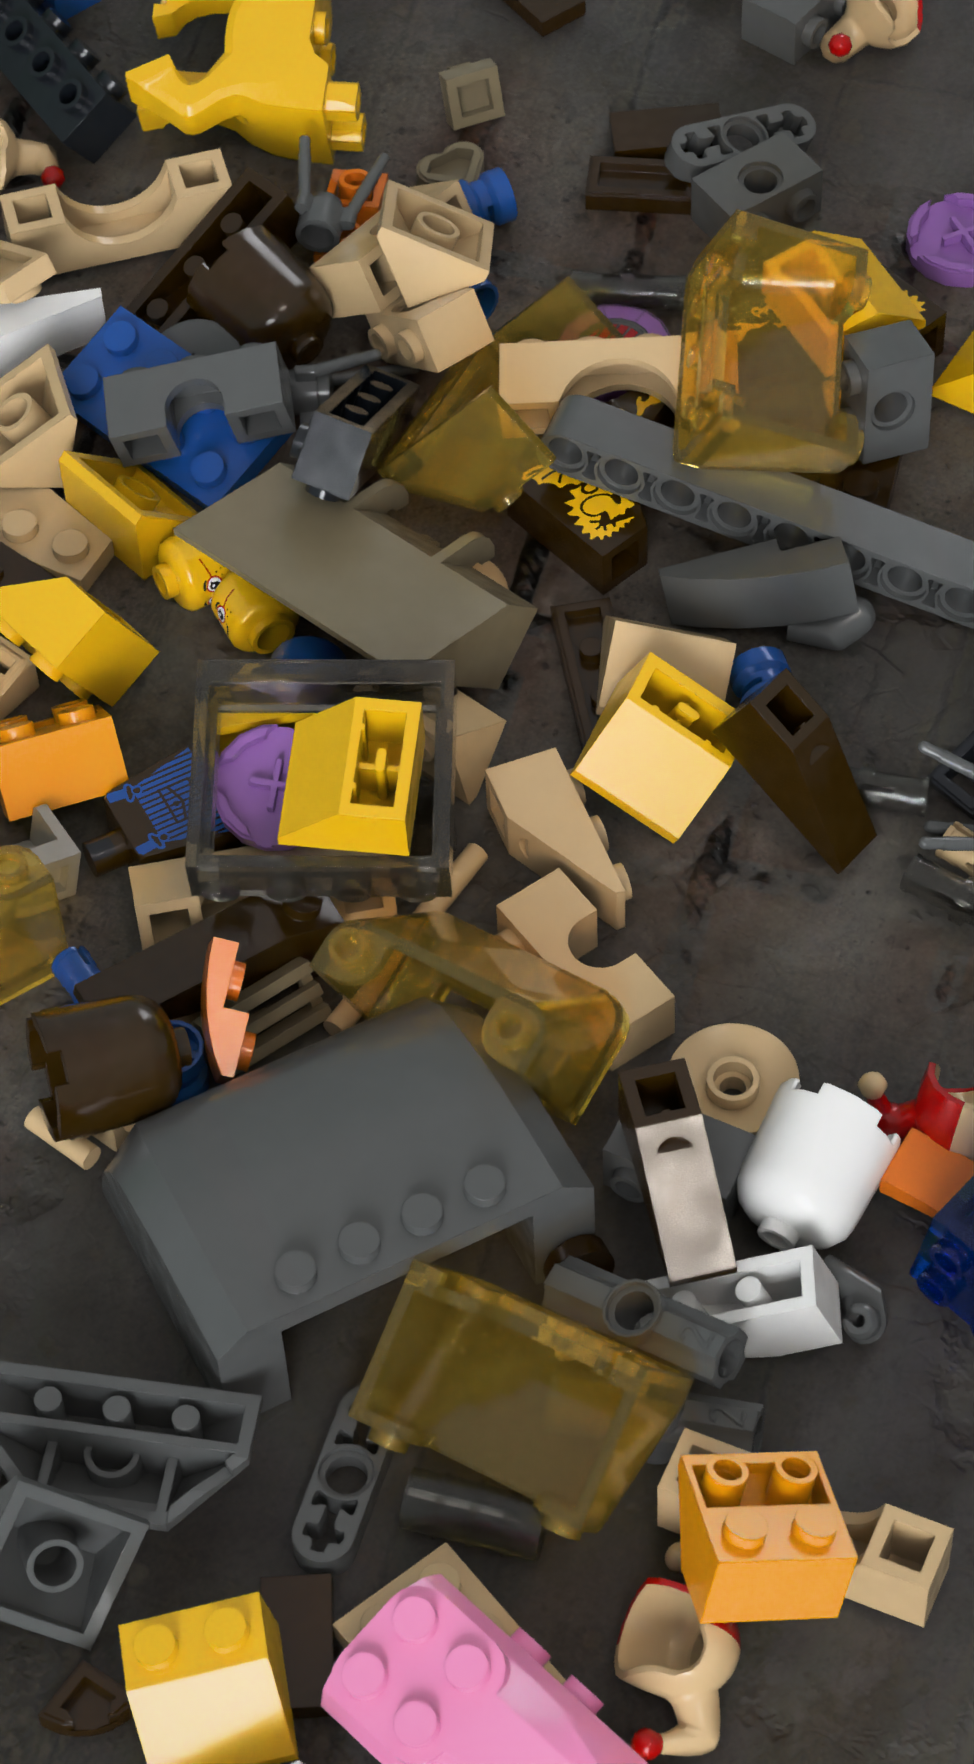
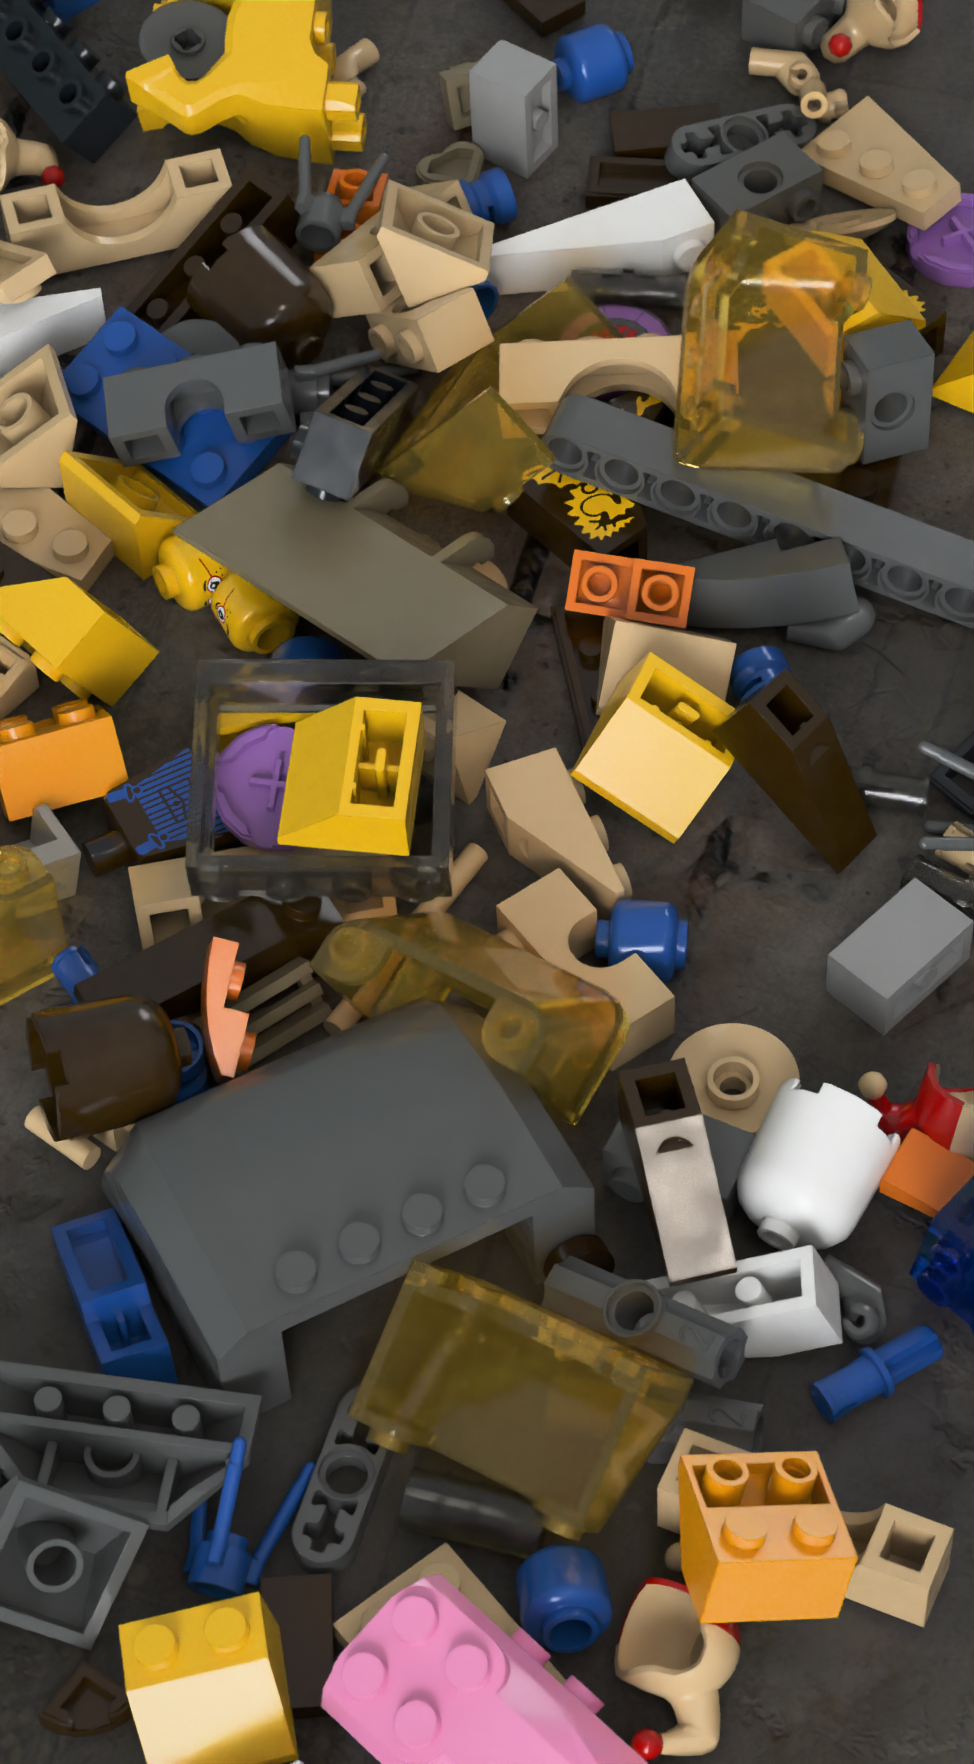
(113, 1298): none -> blue slope
(182, 25): none -> dark grey piece
(220, 1563): none -> blue plant
(356, 61): none -> tan arm
(514, 107): none -> light grey panel
(563, 1597): none -> blue head
(592, 62): none -> blue head
(630, 588): none -> orange slope
(648, 930): none -> blue head
(649, 232): none -> white slope
(789, 67): none -> tan arm
(820, 104): none -> tan arm
(851, 223): none -> tan dish
(875, 1372): none -> blue axle
(883, 166): none -> tan wing
(899, 956): none -> light grey panel

